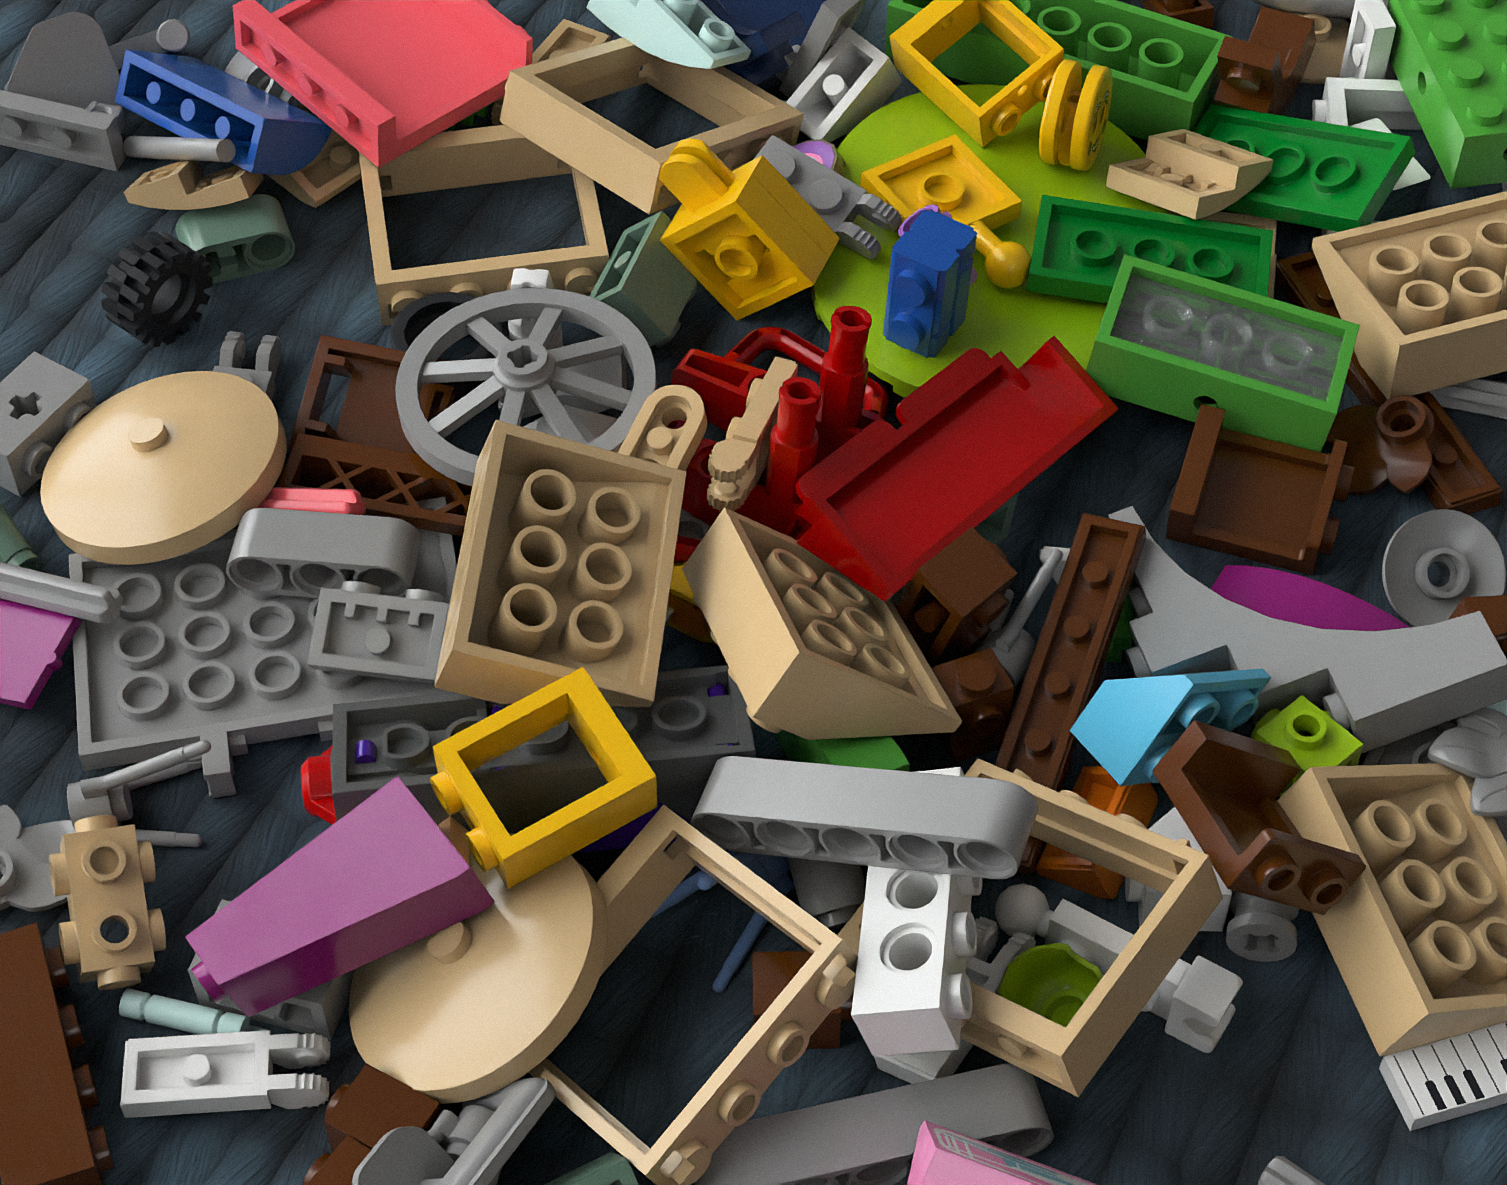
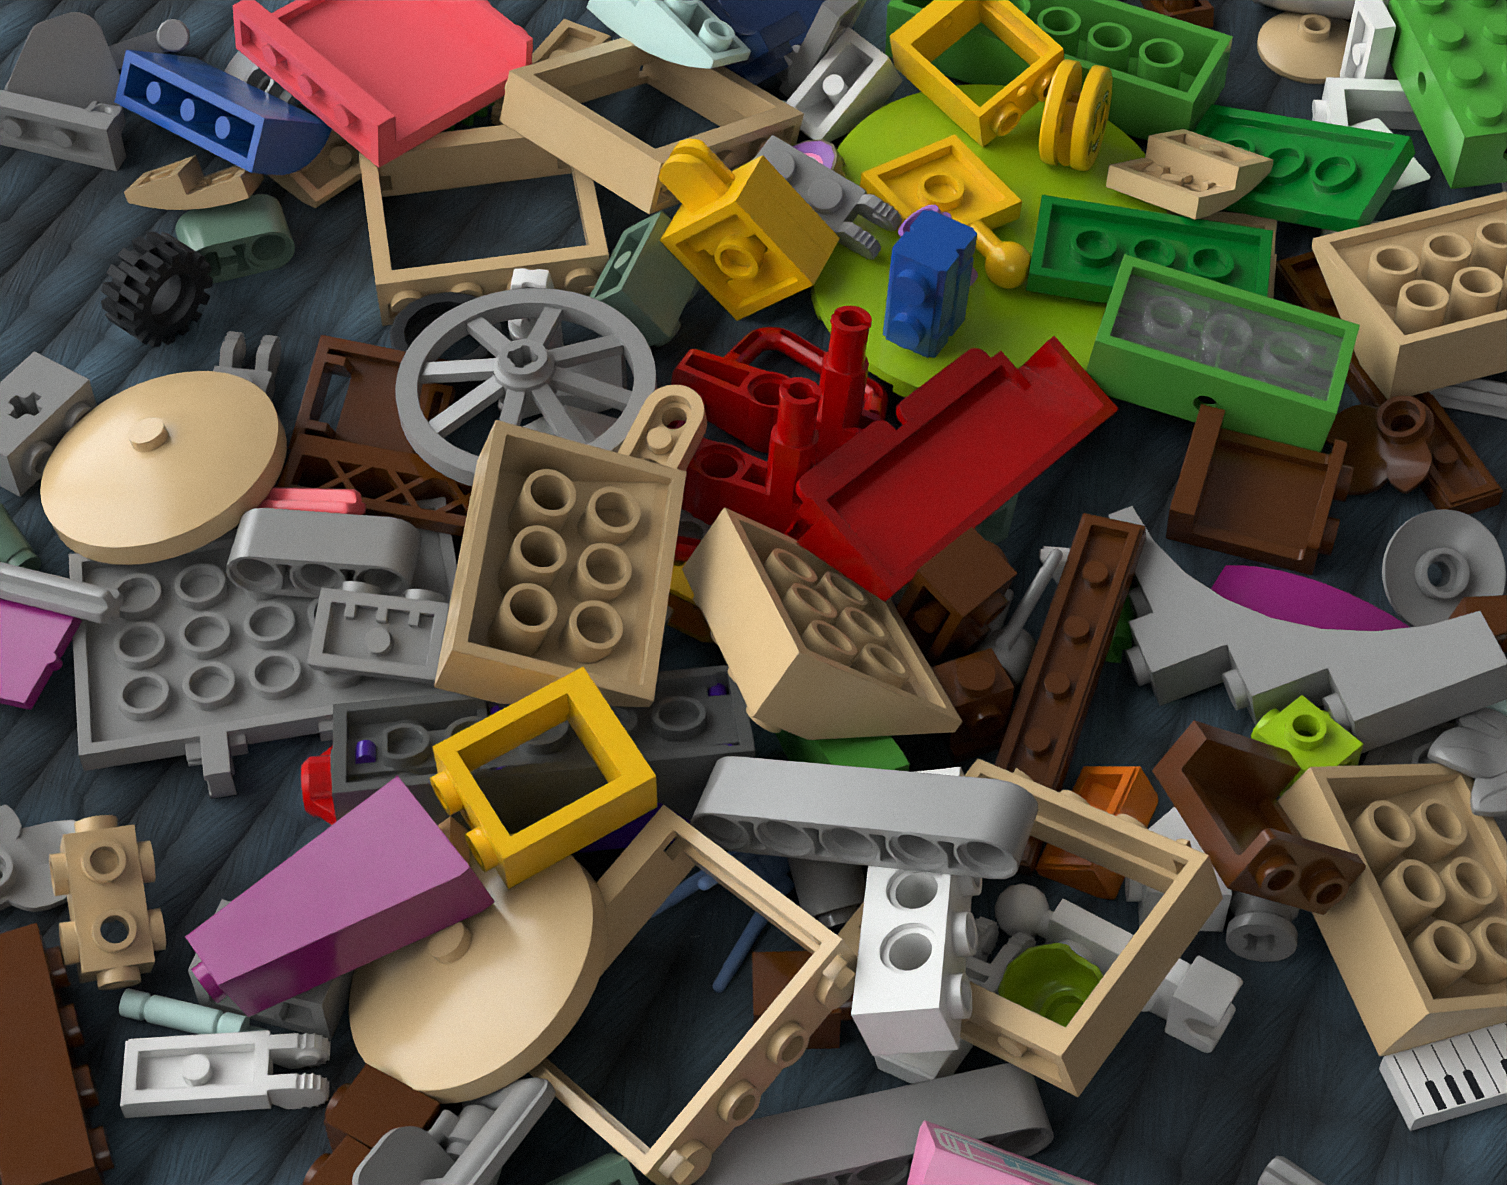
(112, 795): light grey plant -> none
(179, 148): light grey bar -> none
(744, 452): tan hinge -> none
(1140, 718): medium azure slope -> none
(1268, 67): reddish brown arch -> none

